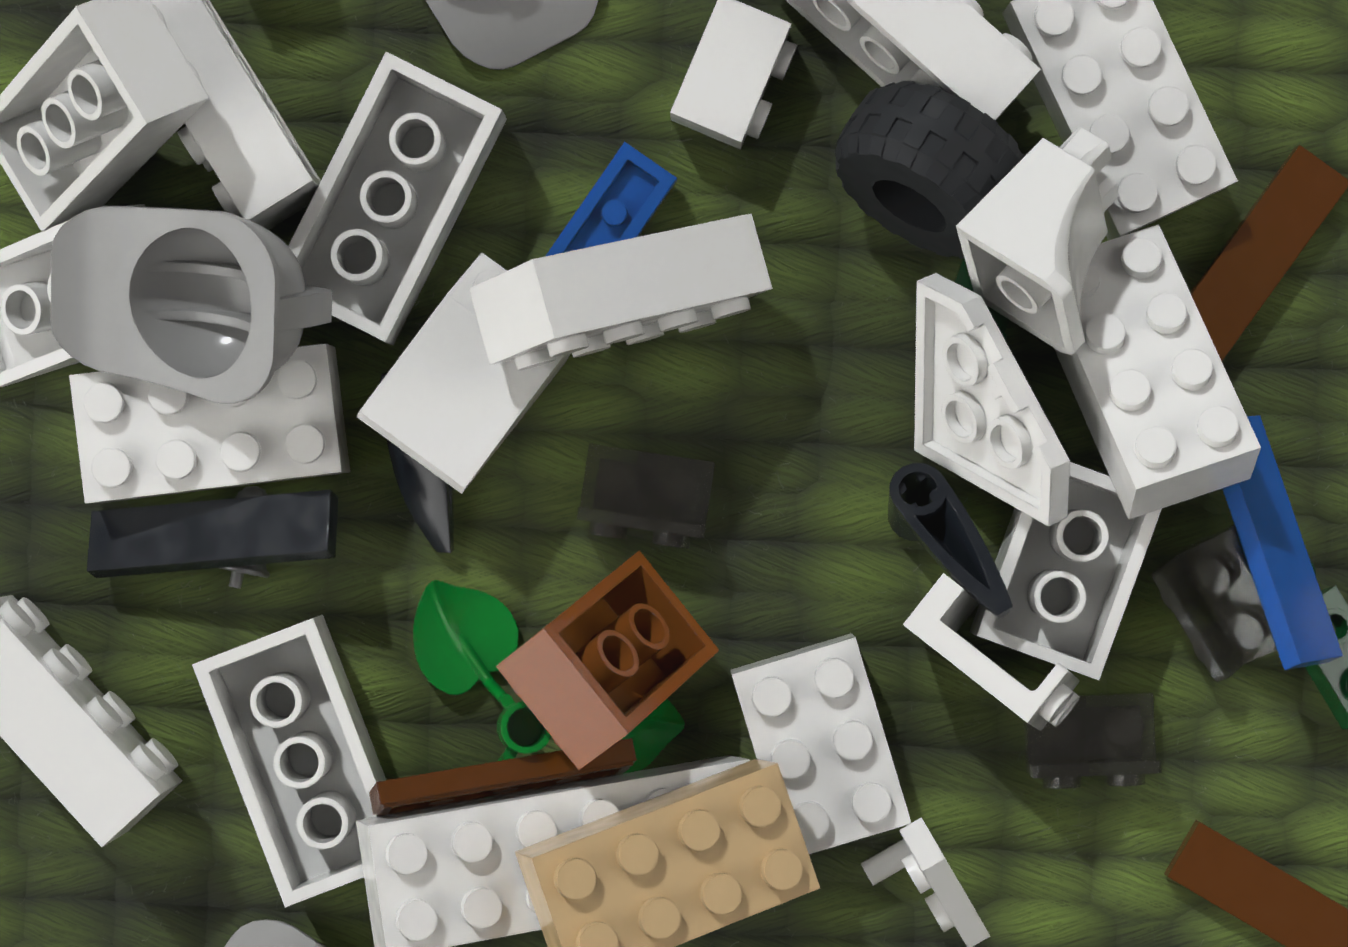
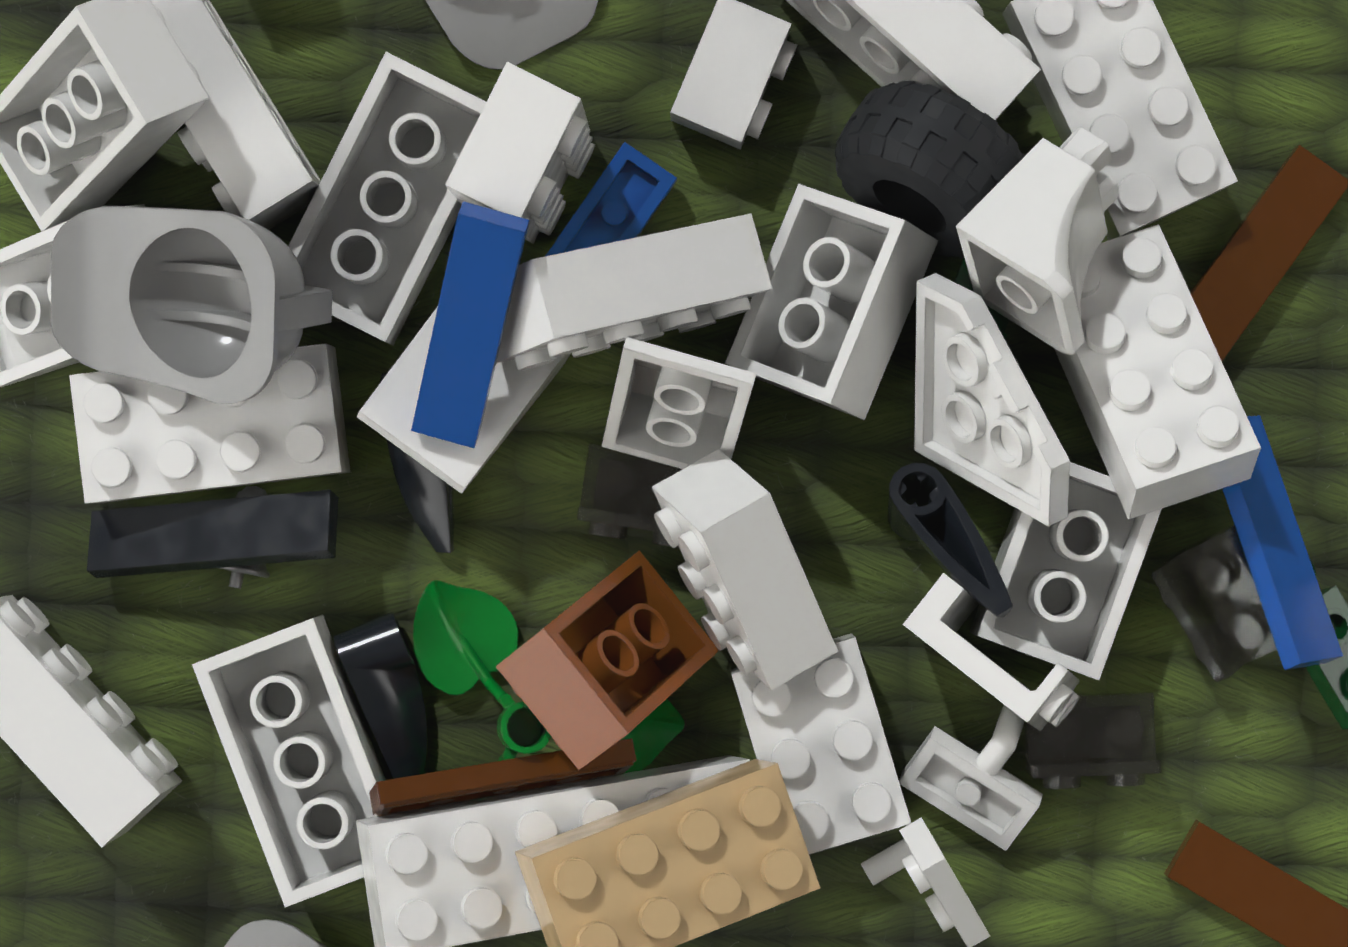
(388, 691): none -> black piece
(469, 324): none -> blue tile
(523, 150): none -> white brick
(675, 405): none -> white slope
(743, 569): none -> white brick
(835, 303): none -> white brick
(974, 784): none -> white plate

